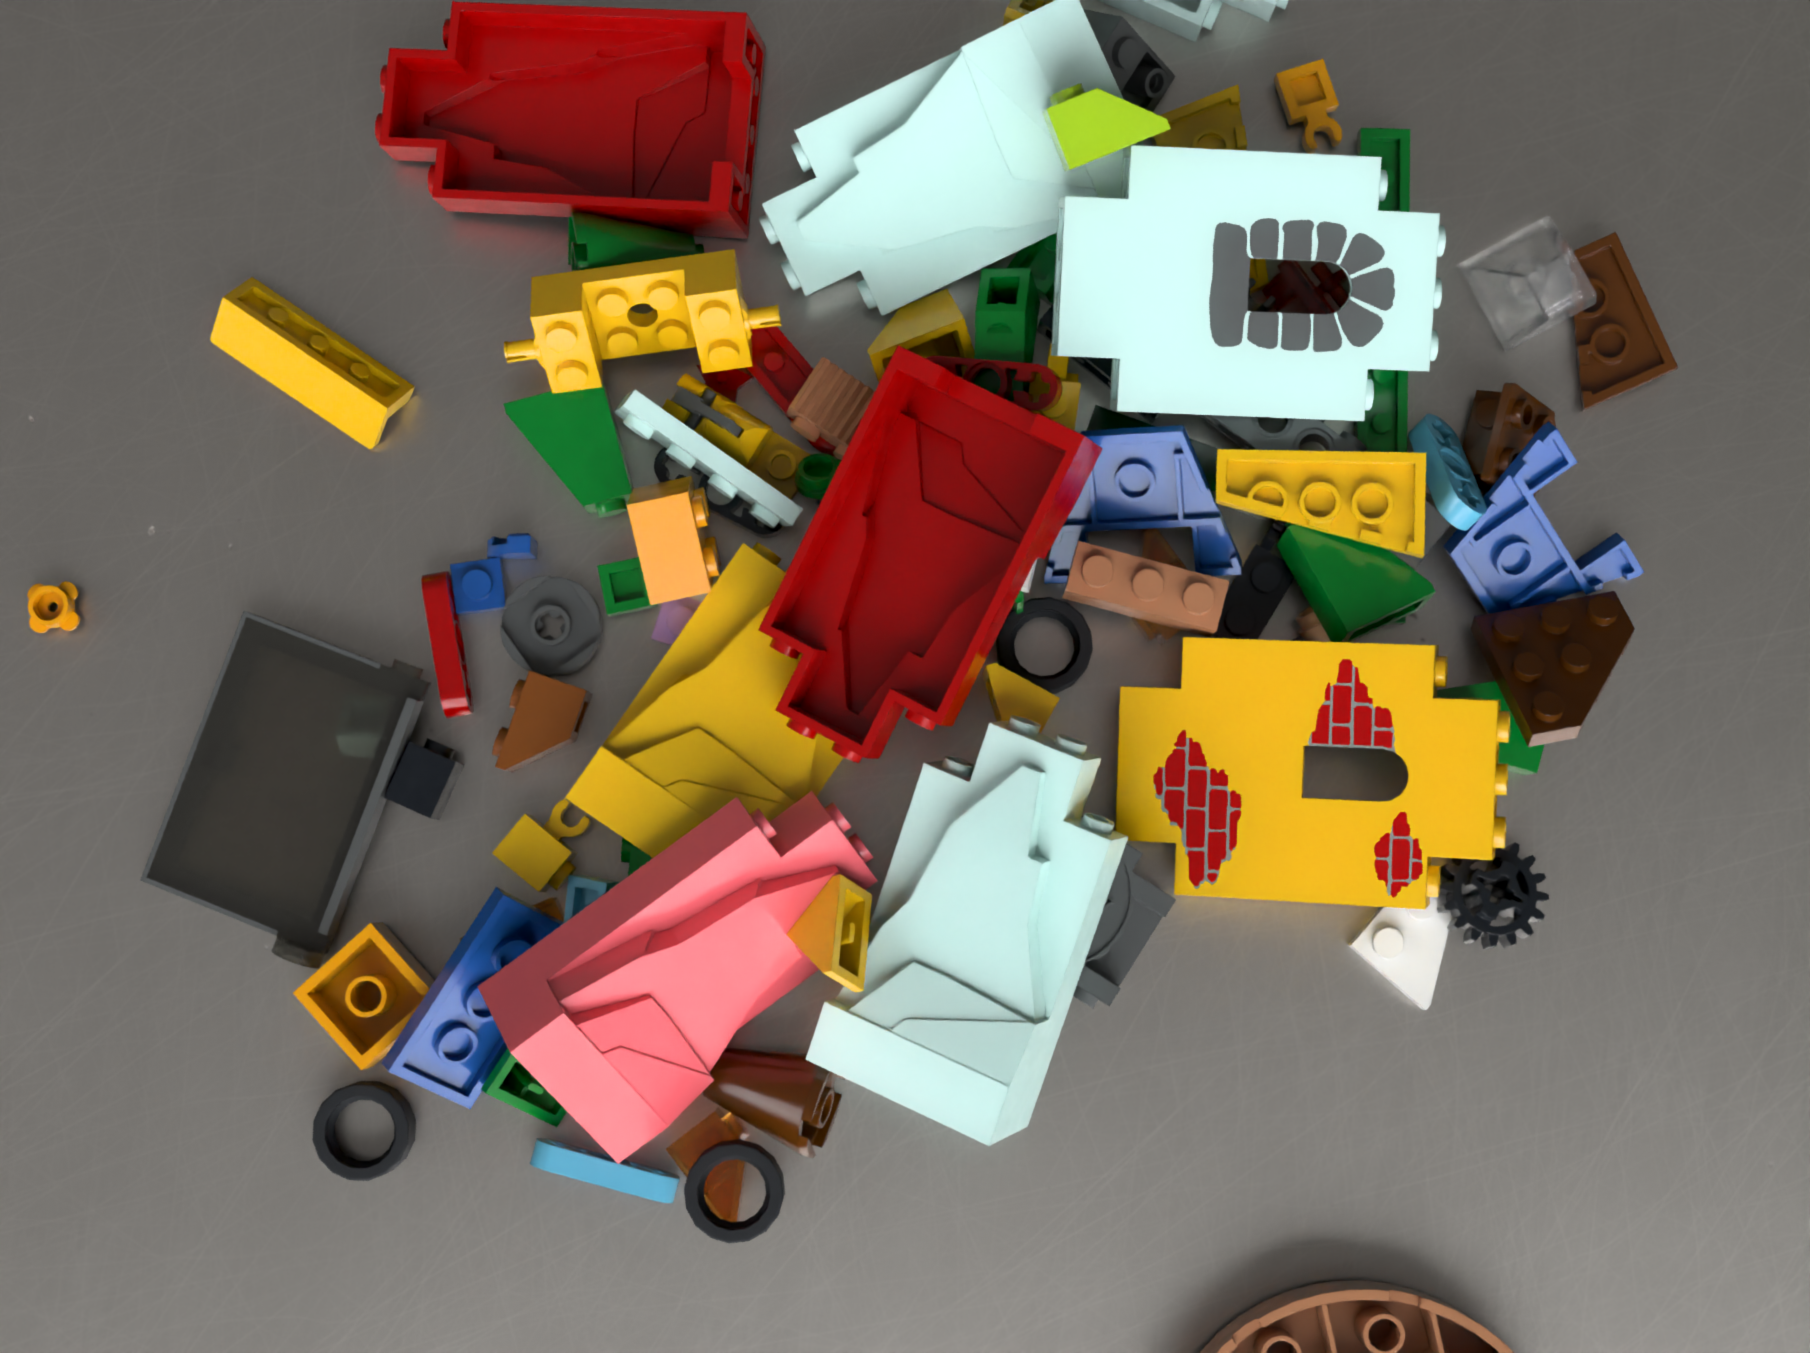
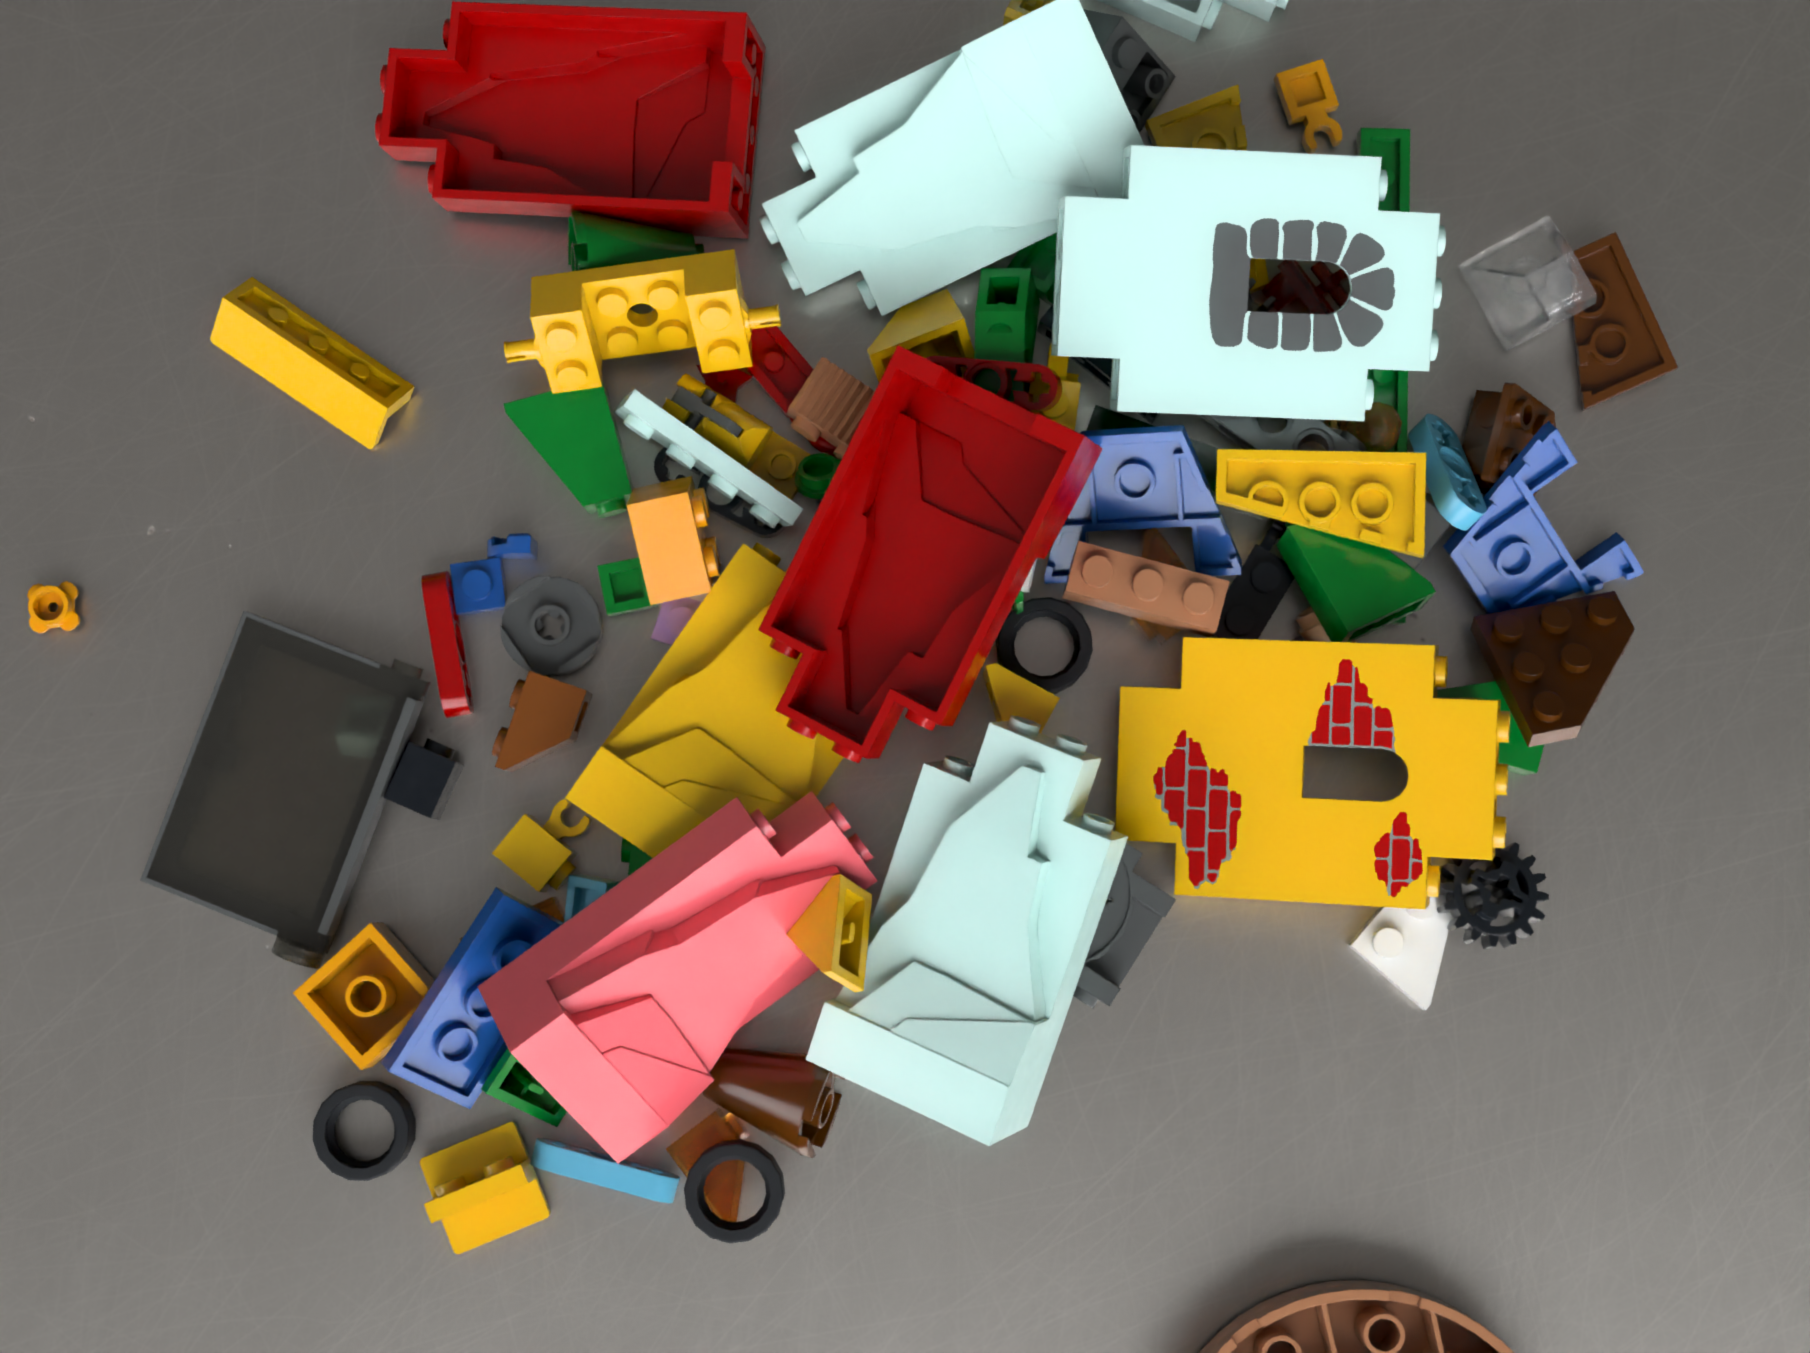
(483, 1188): none -> yellow bracket
(1096, 124): lime slope -> none
(1377, 431): none -> clear orange plate

